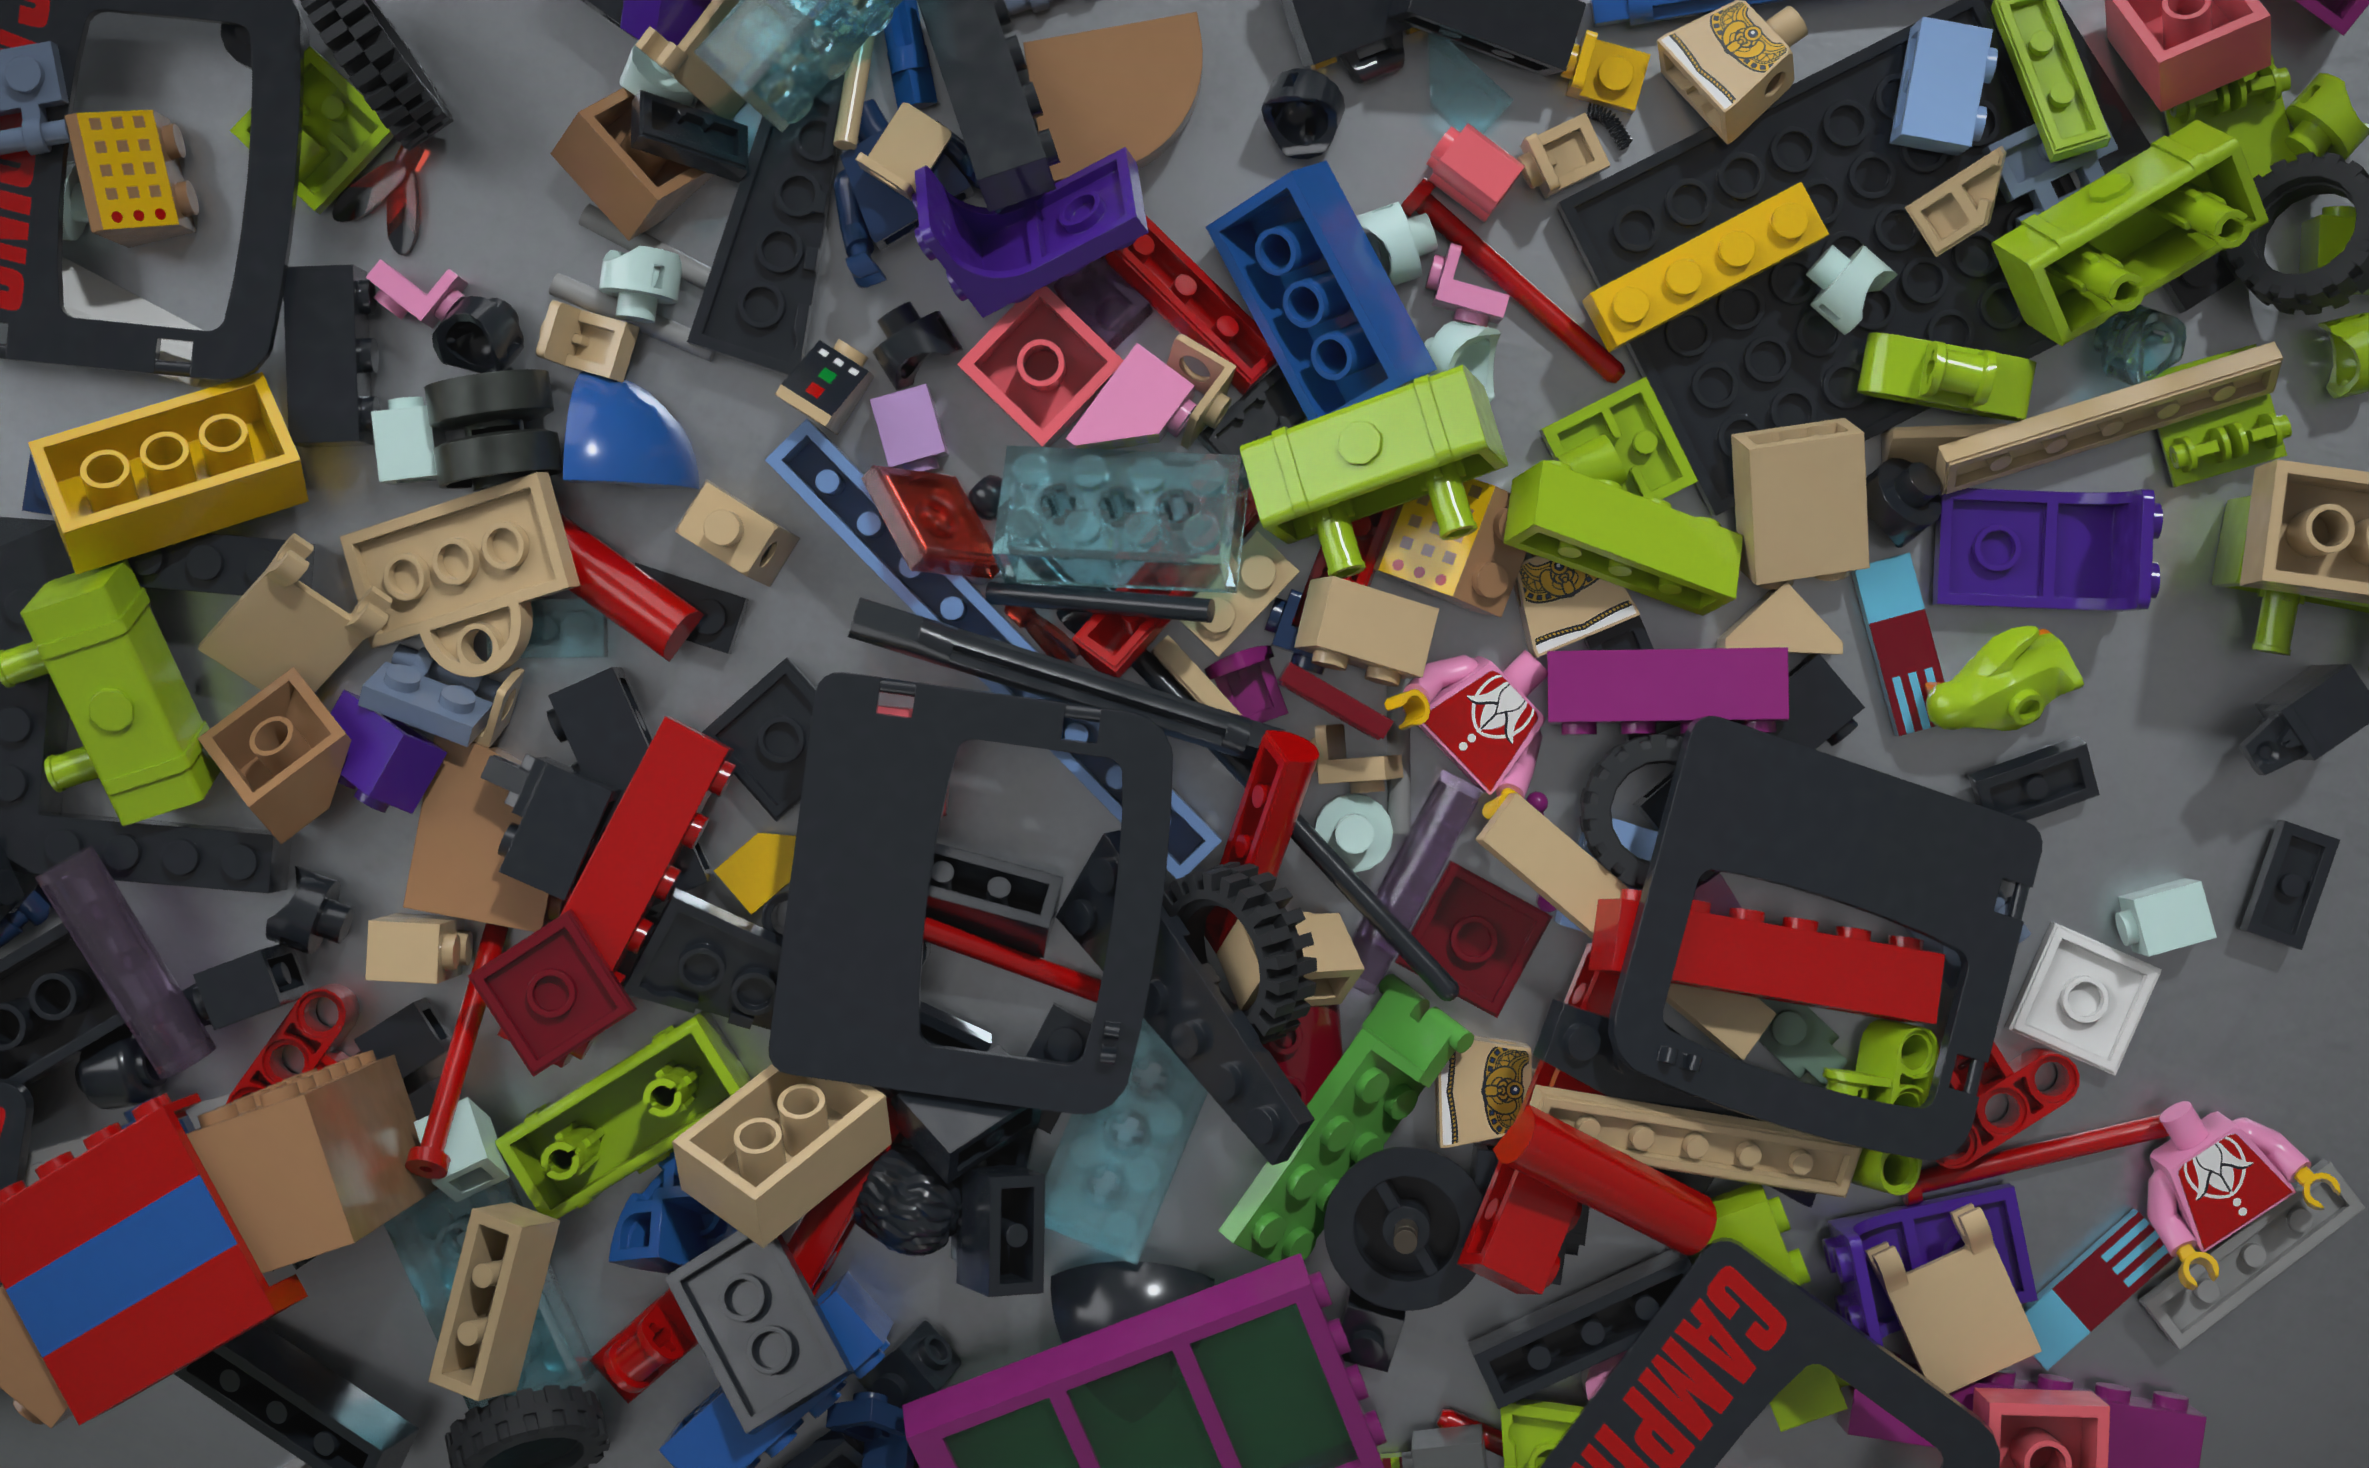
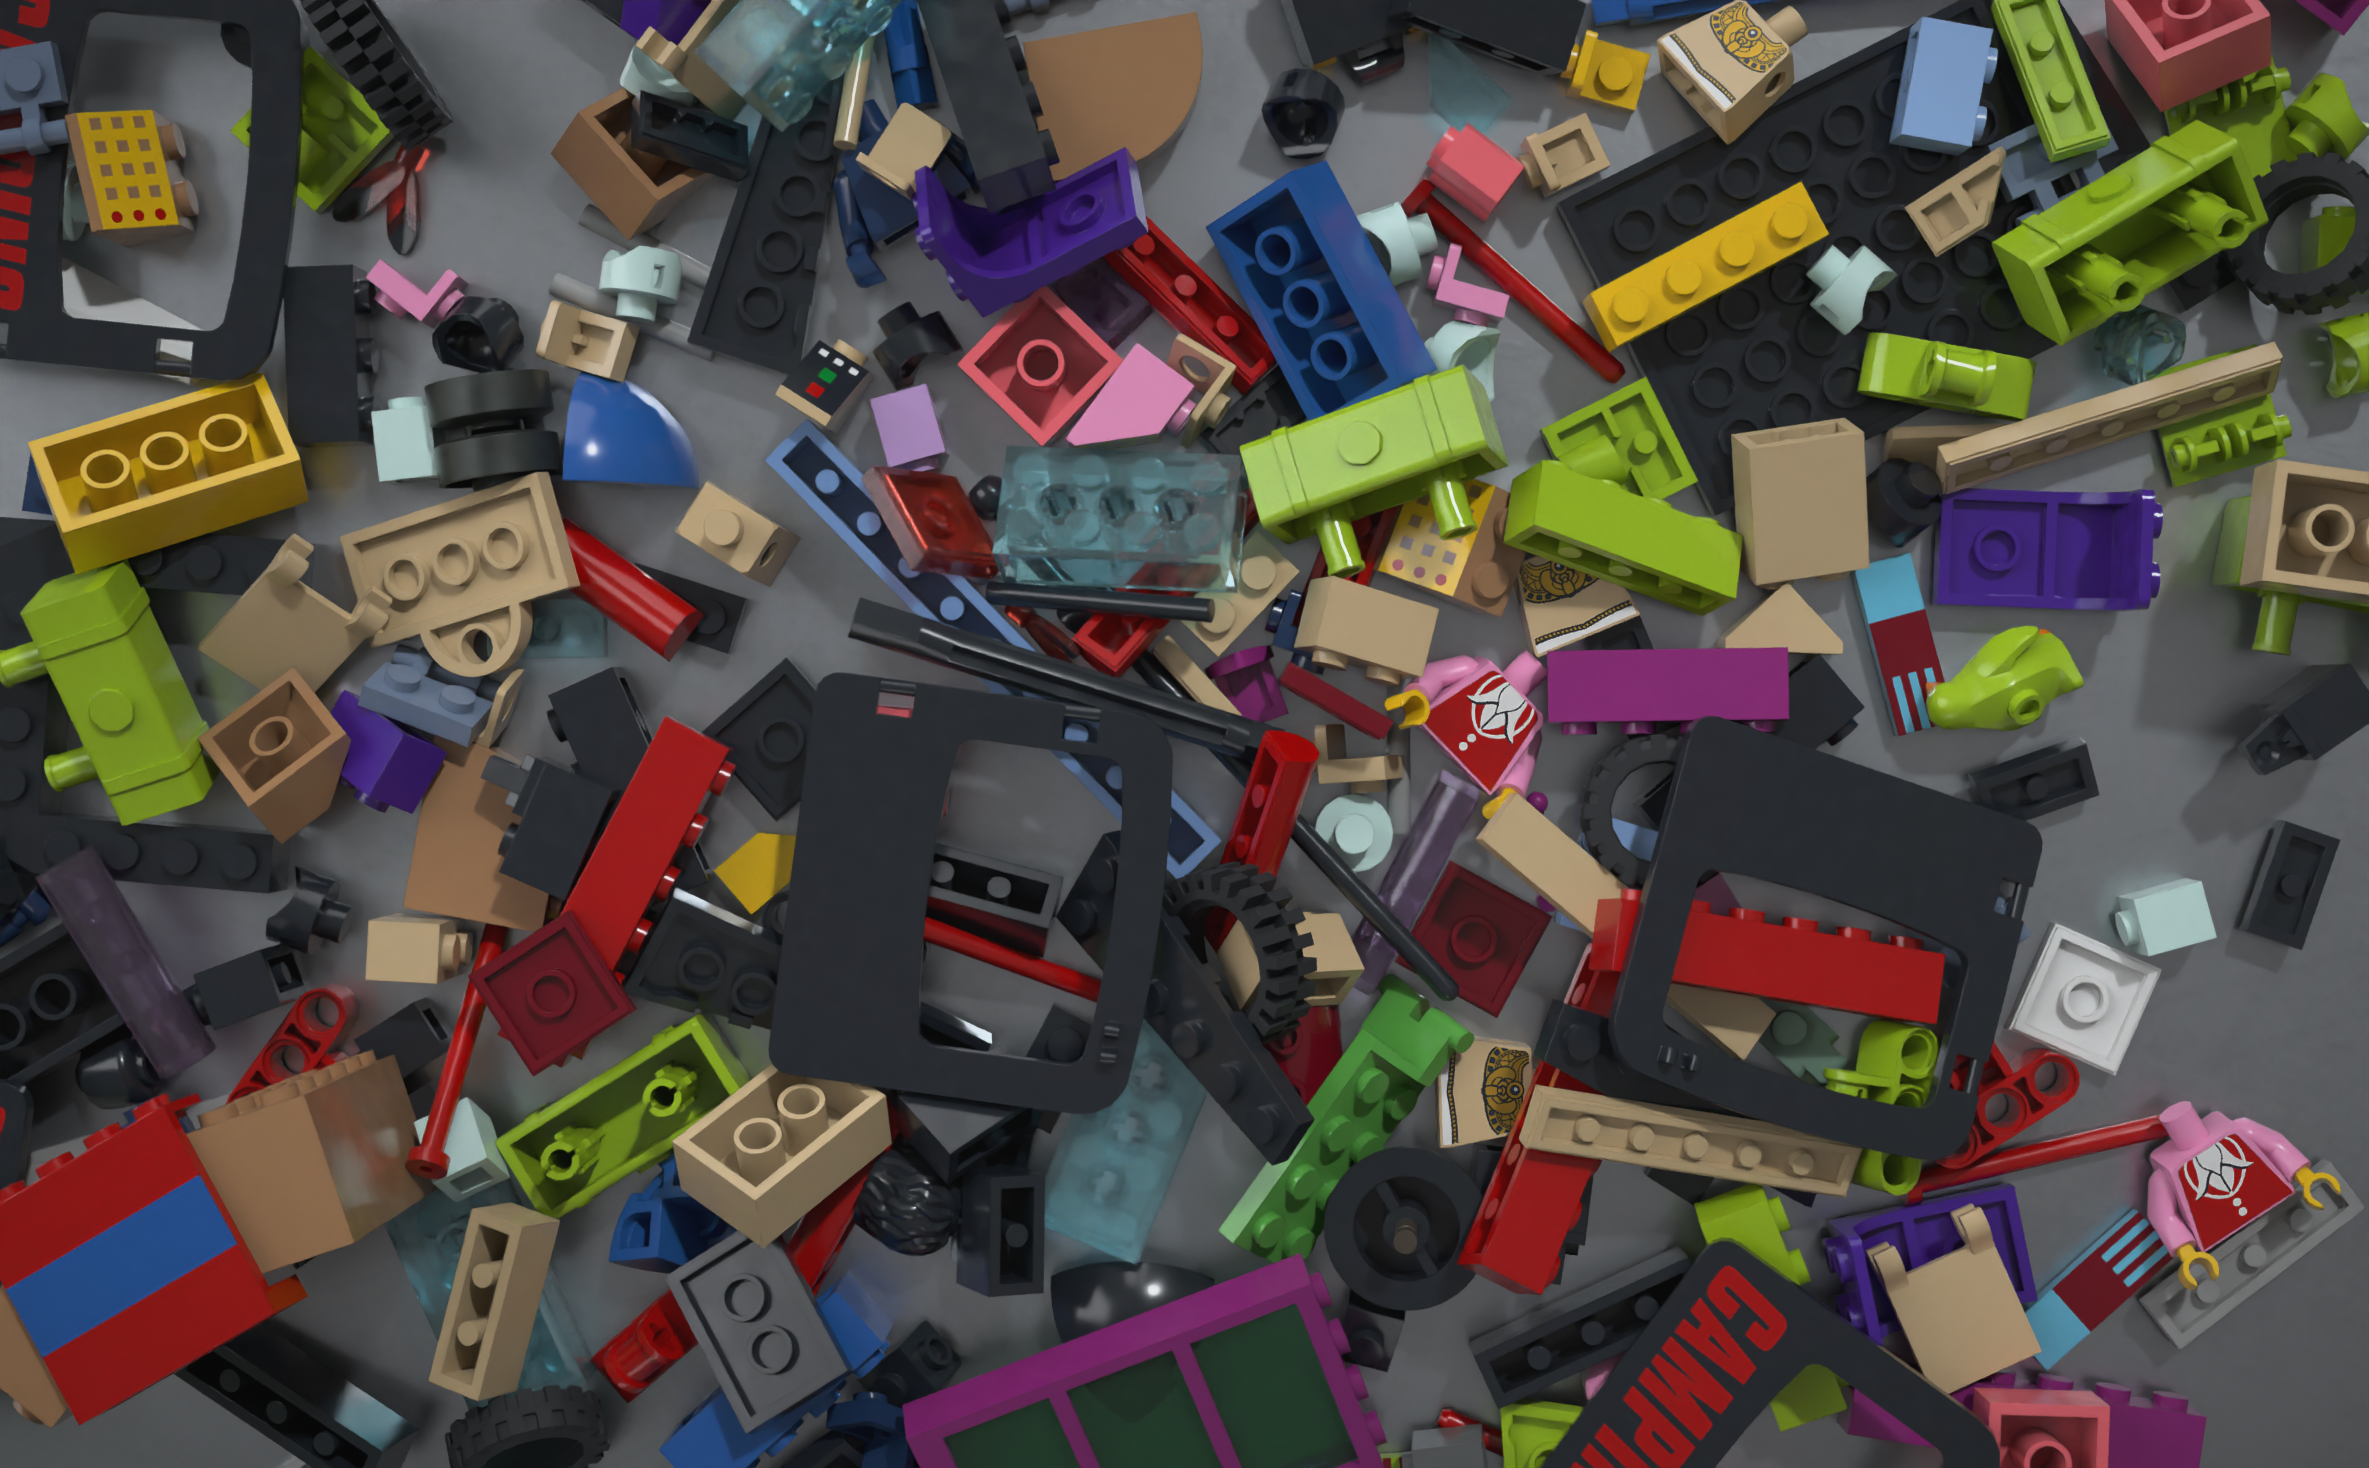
(1608, 1181): red brick -> none
(1609, 122): black leg -> none

